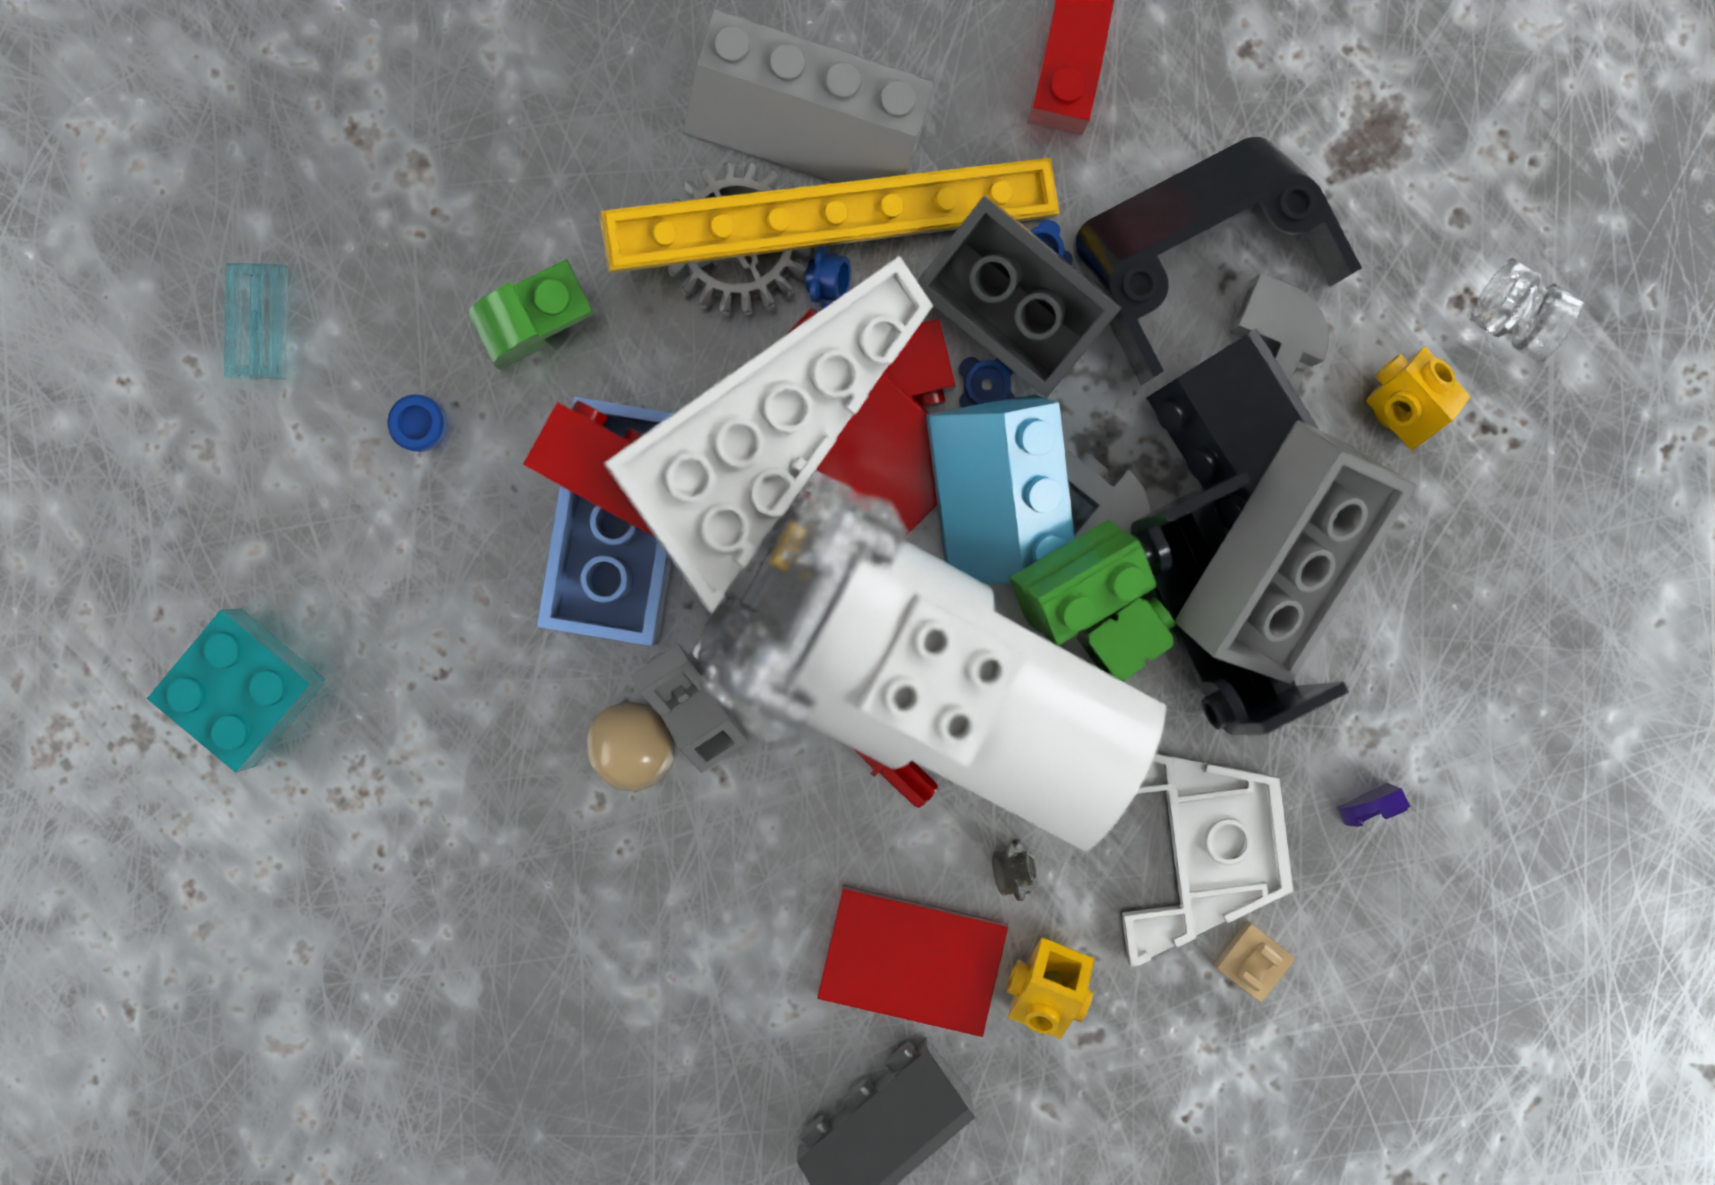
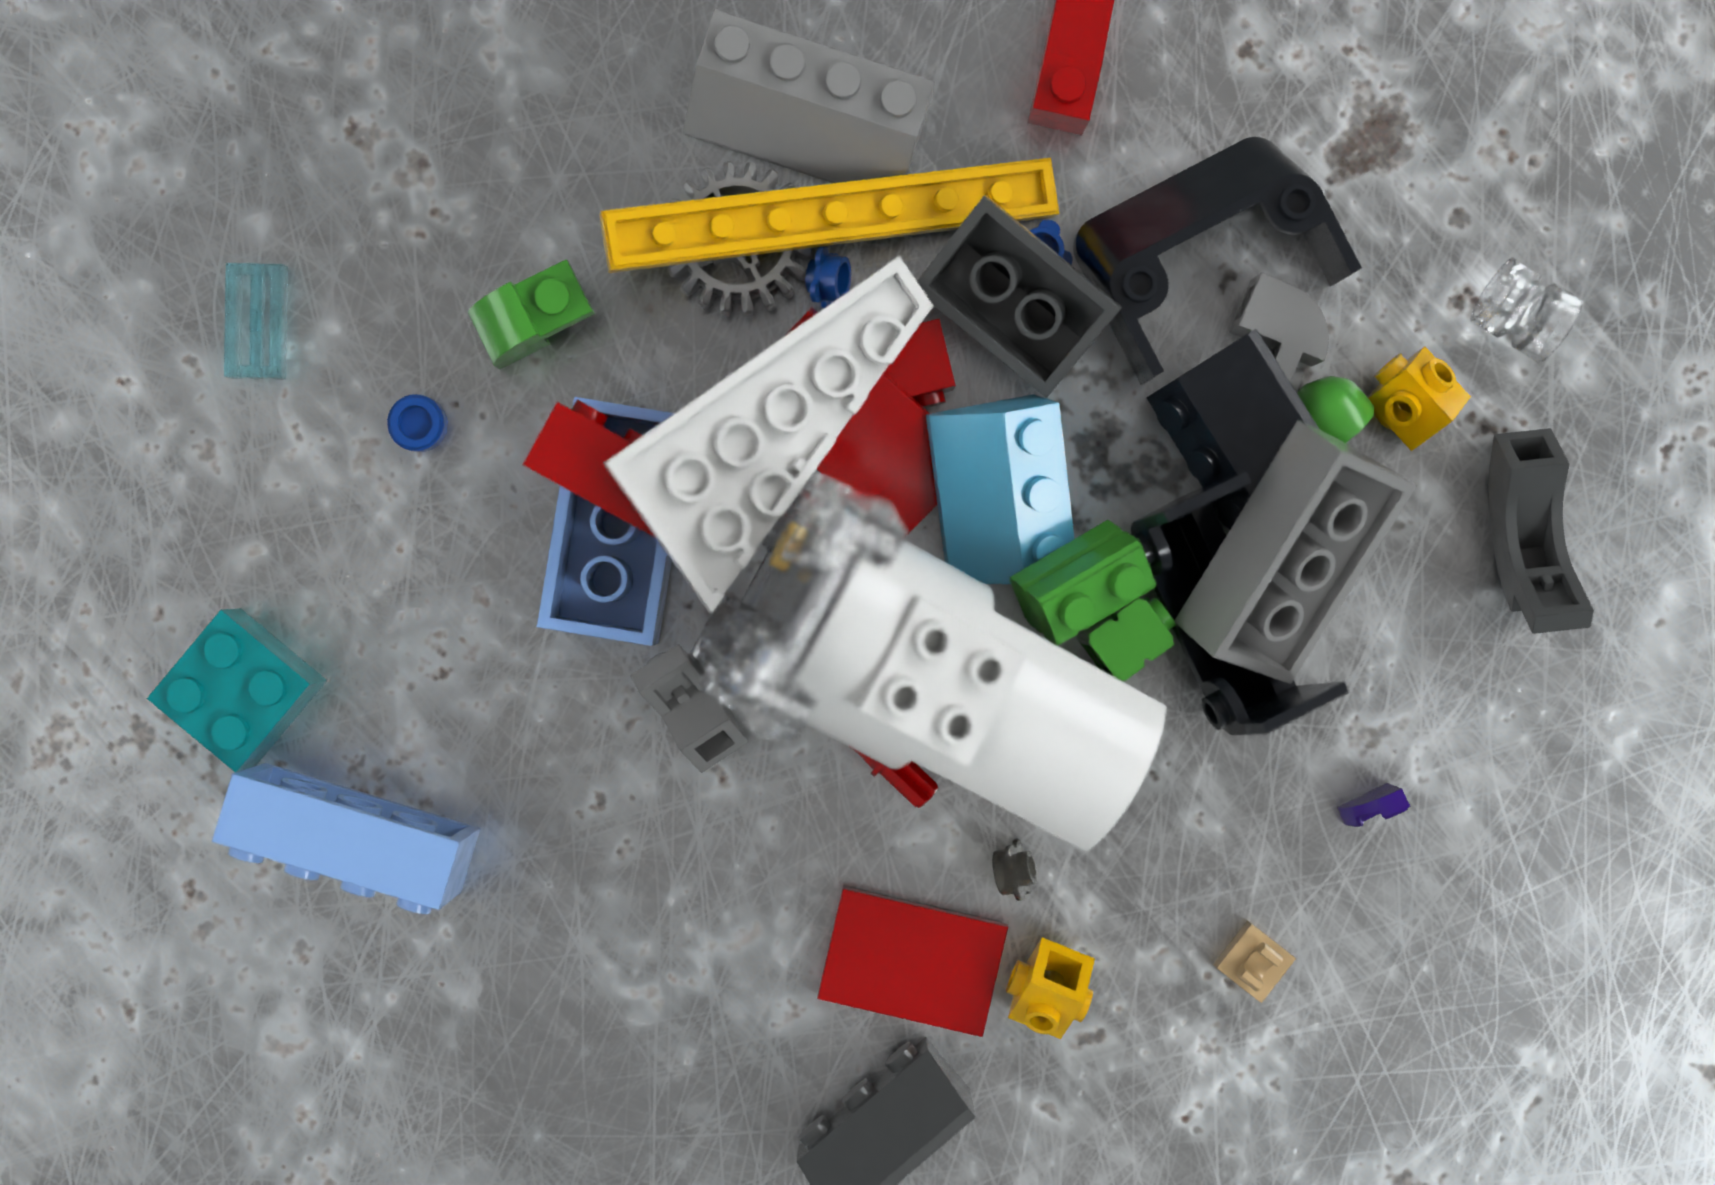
(346, 837): none -> light blue brick
(630, 746): tan hair -> none
(975, 372): blue plate -> none
(1117, 502): light grey brick -> none
(1225, 850): white wing -> none
(1337, 406): none -> bright green hair
(1528, 531): none -> dark grey arch

